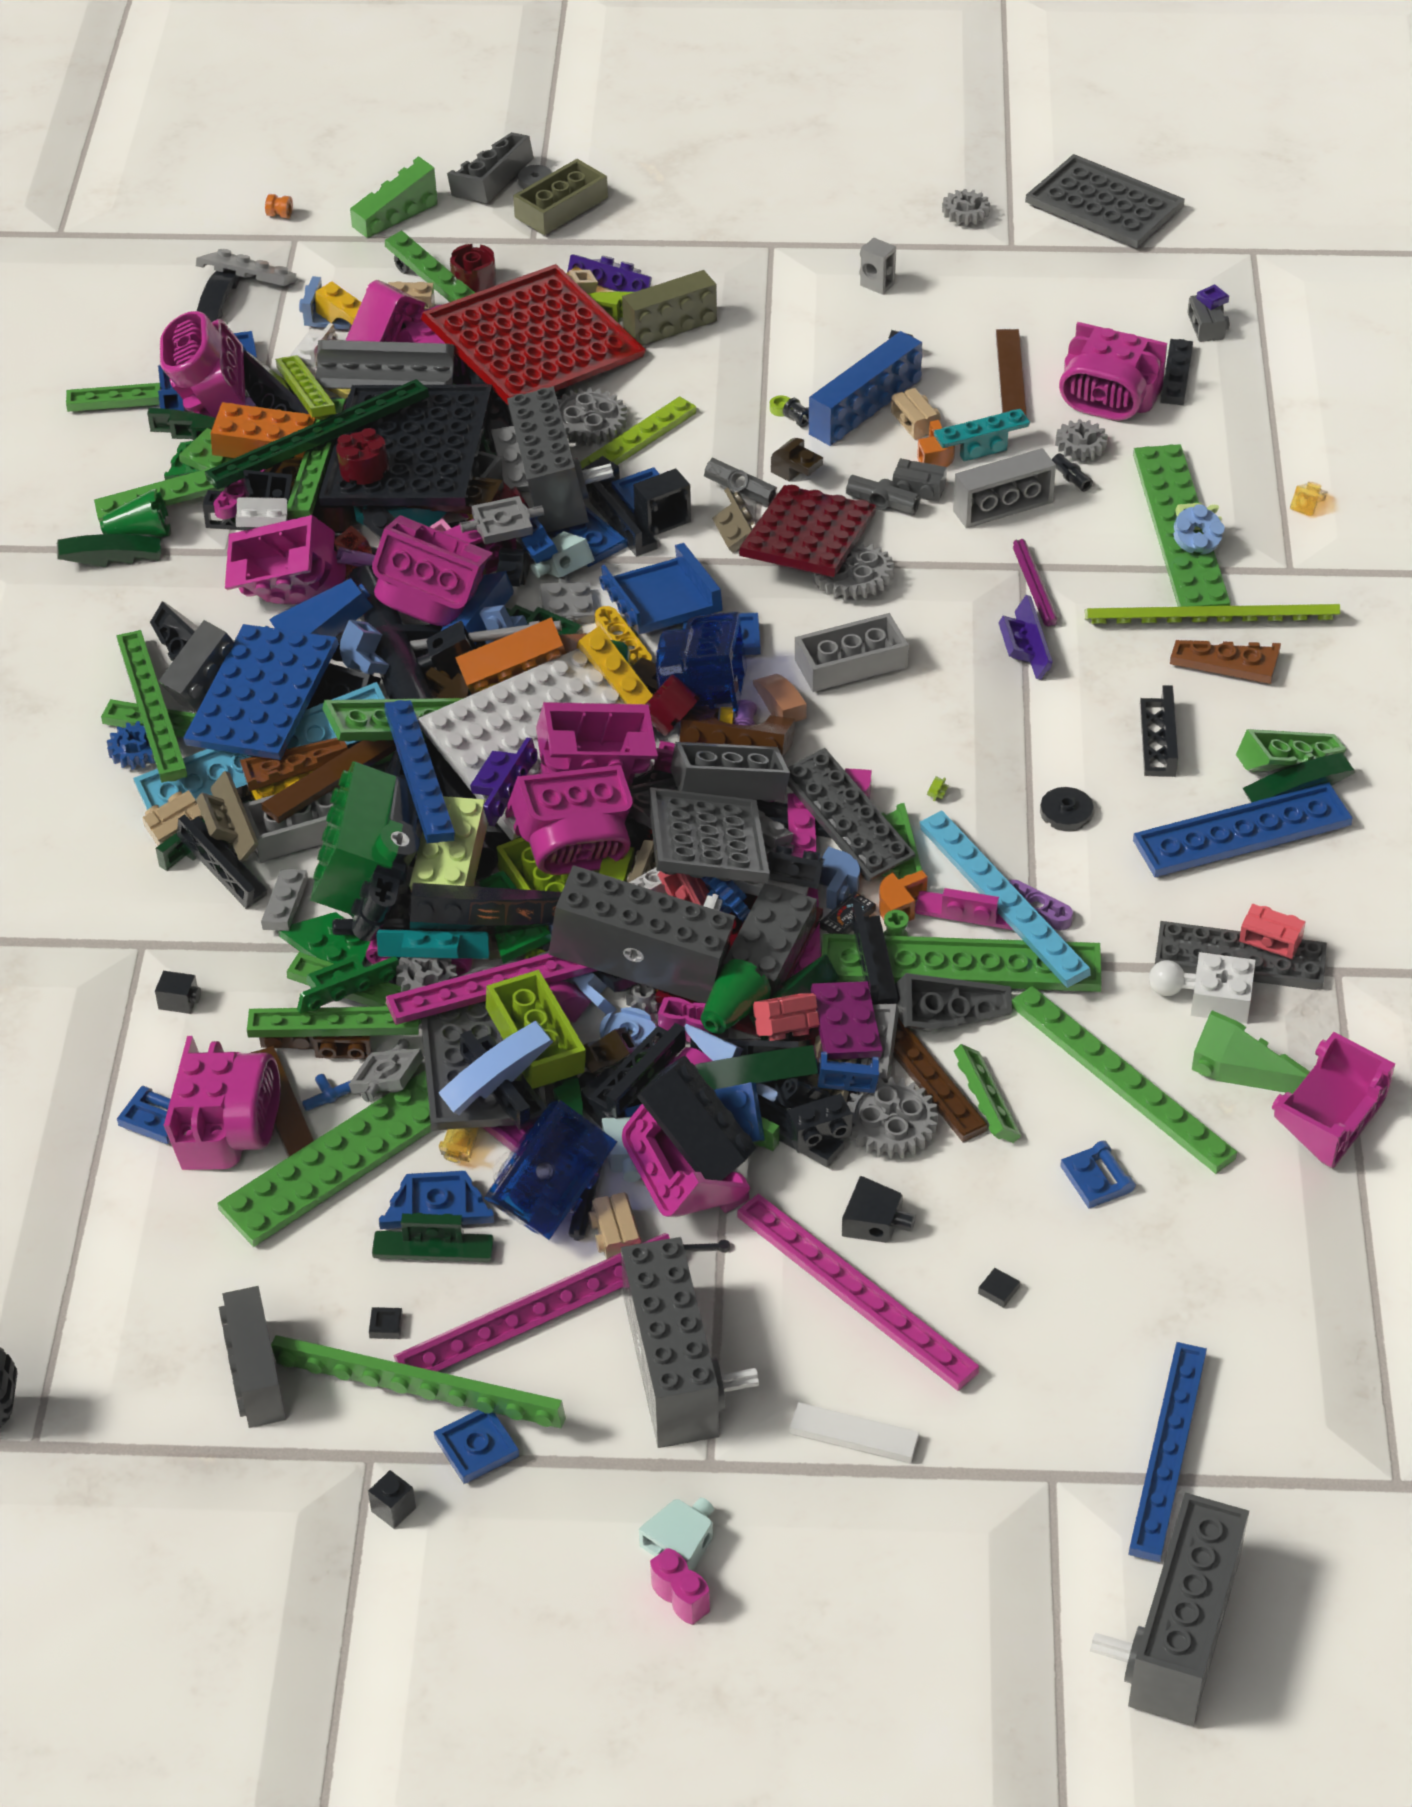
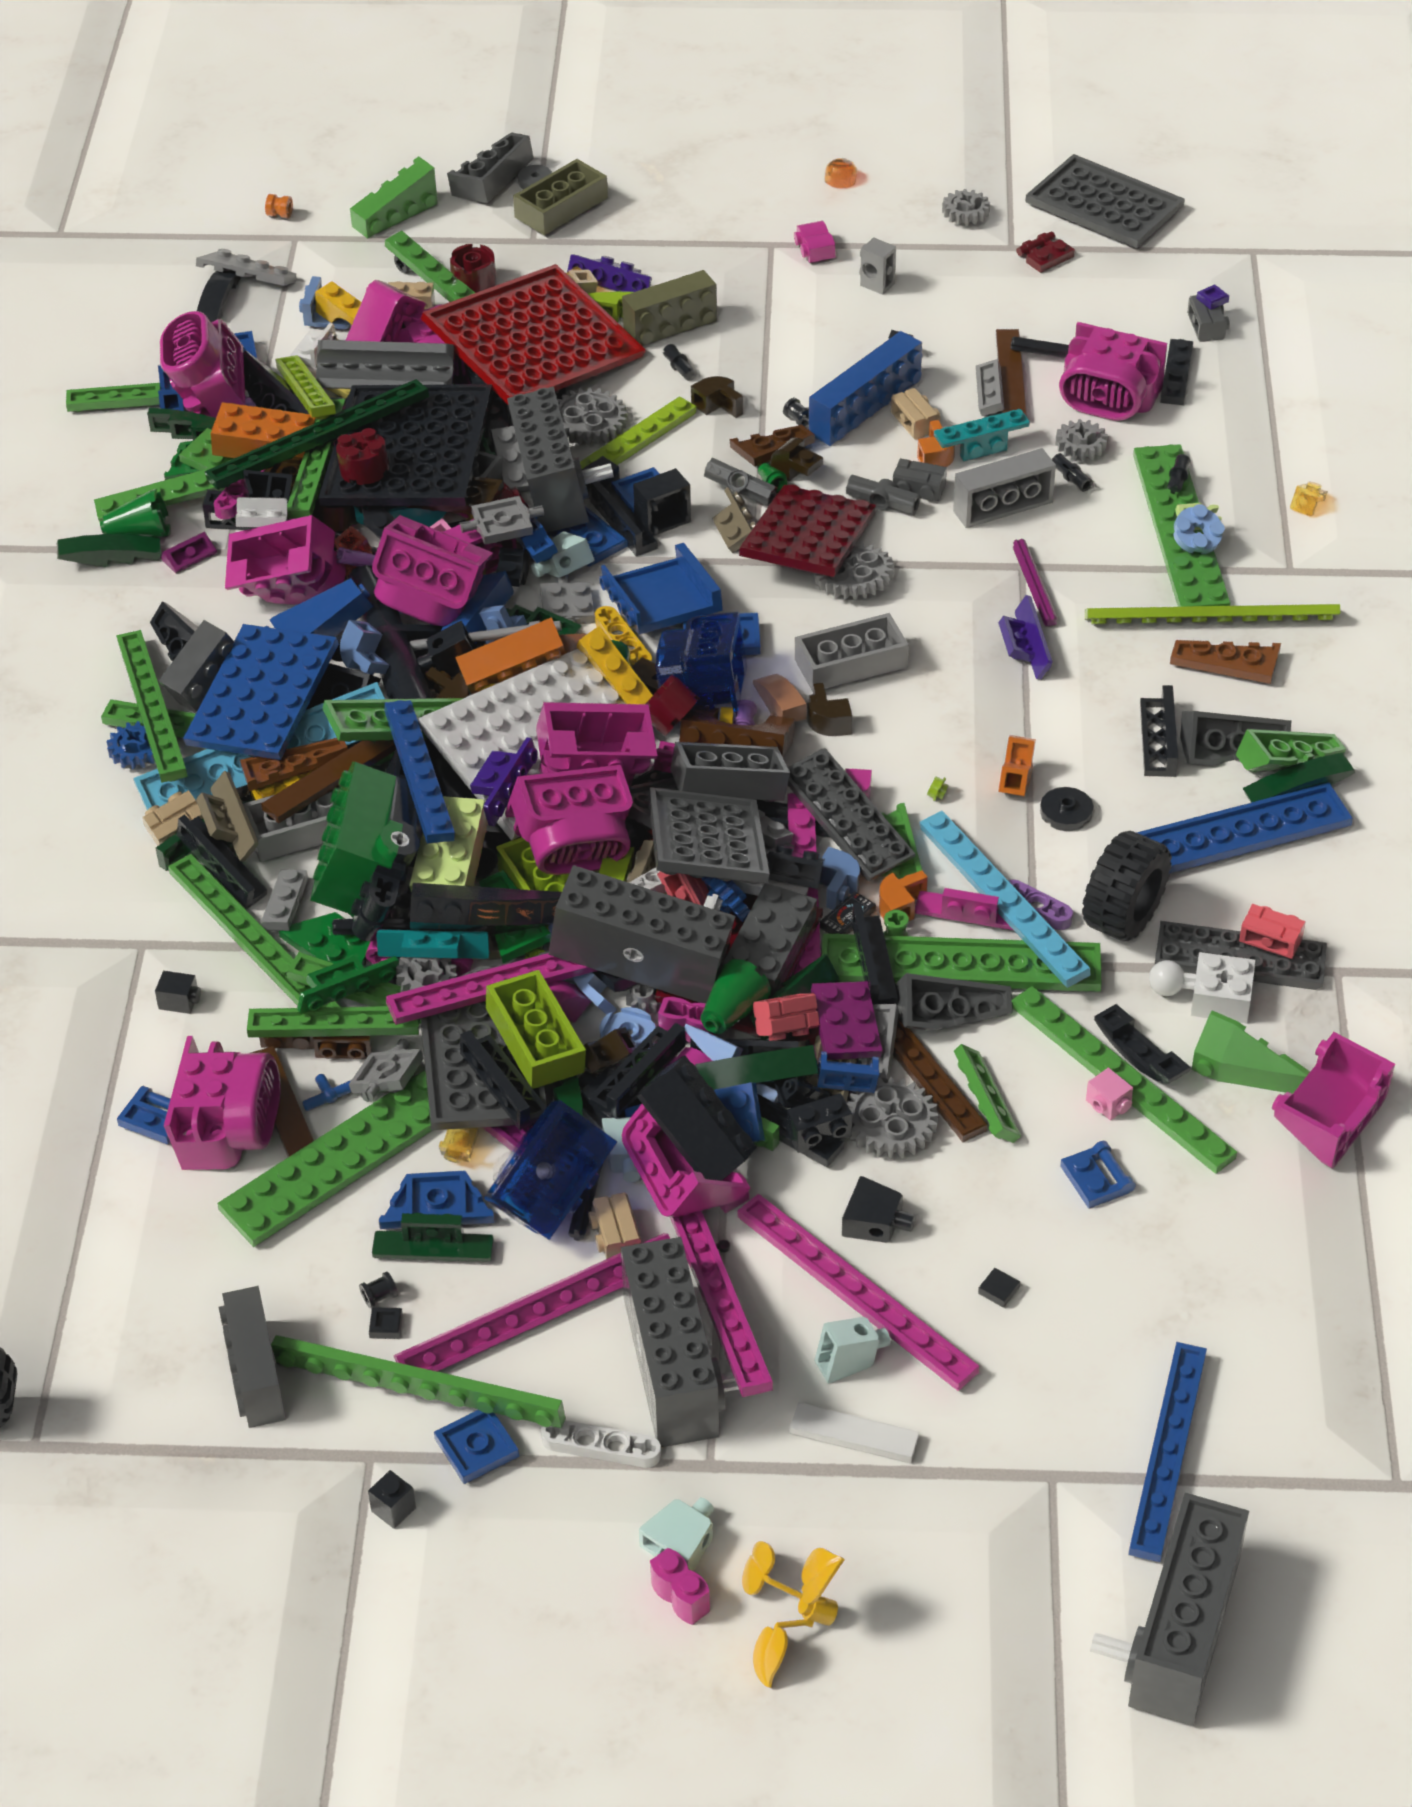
(188, 552): none -> magenta slope
(238, 924): none -> bright green plate
(378, 1289): none -> black bush
(501, 1062): light blue slope -> none
(599, 1448): none -> white beam
(678, 361): none -> black axle
(717, 392): none -> dark brown brick
(723, 1305): none -> dark pink plate
(760, 448): none -> reddish brown wing
(772, 475): none -> green cone
(776, 405): lime tile -> none
(815, 241): none -> dark pink brick
(816, 1576): none -> yellow plant
(828, 716): none -> dark brown brick
(840, 173): none -> clear orange hair
(848, 1347): none -> light aqua torso
(989, 387): none -> light grey plate
(1018, 765): none -> orange brick
(1039, 347): none -> black axle
(1049, 255): none -> dark red plate
(1109, 1094): none -> bright pink brick
(1126, 885): none -> black tyre
(1137, 1049): none -> black slope
(1178, 473): none -> black axle
(1216, 736): none -> dark grey wedge

